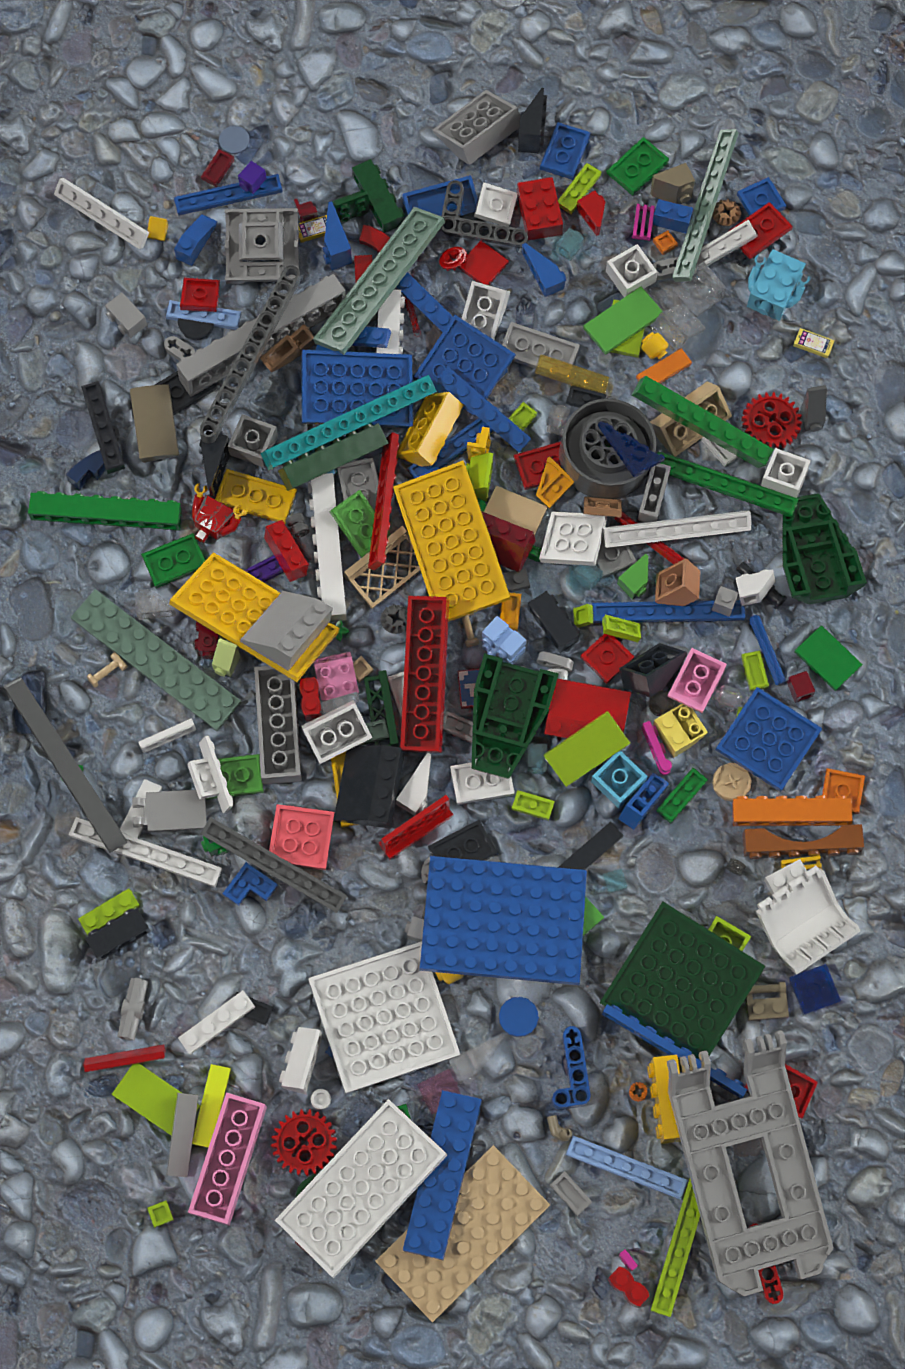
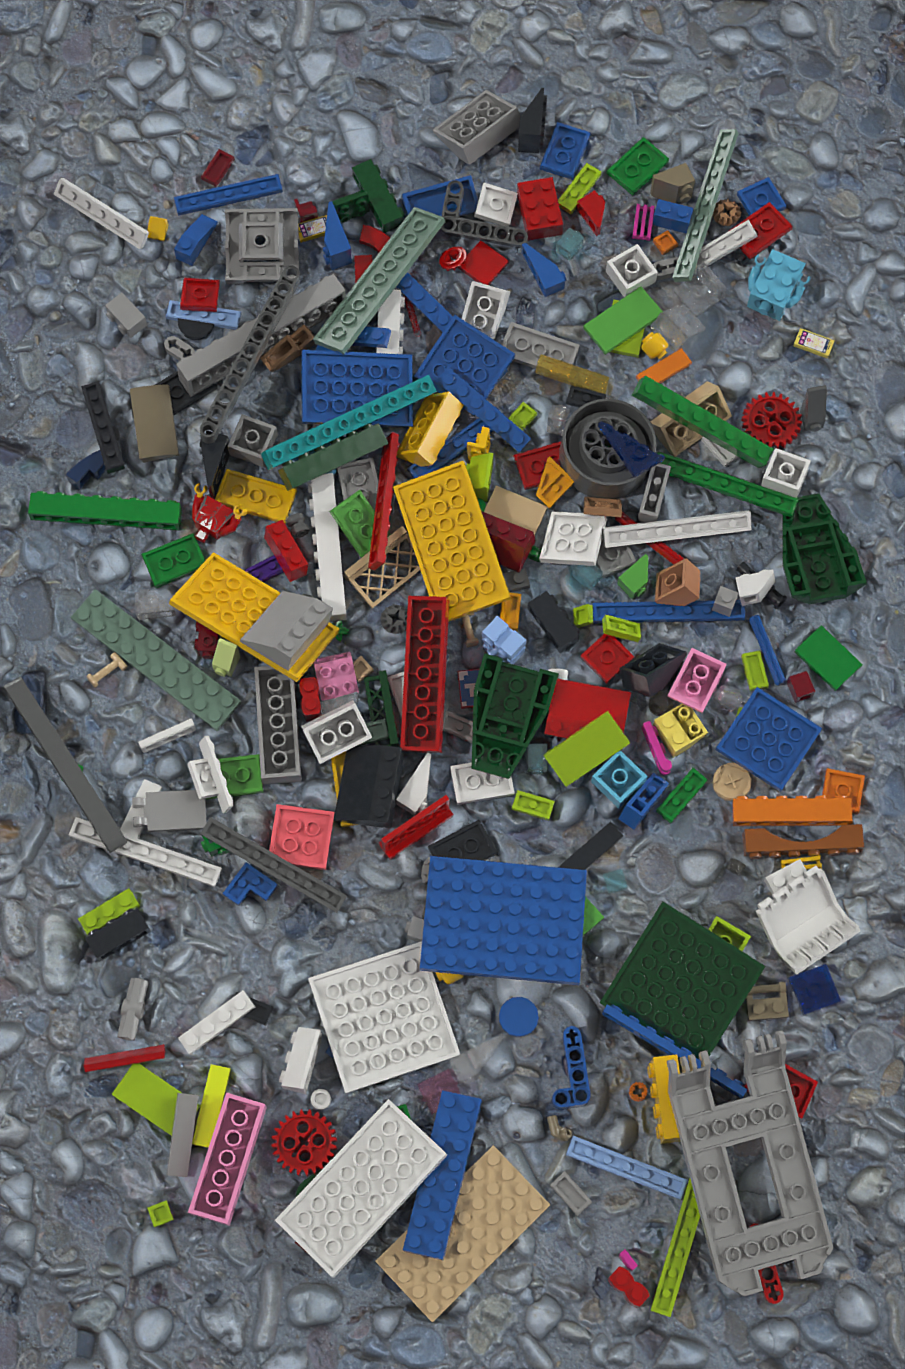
(234, 139): sand blue piece -> none
(252, 177): dark purple brick -> none
(555, 661): light grey beam -> none

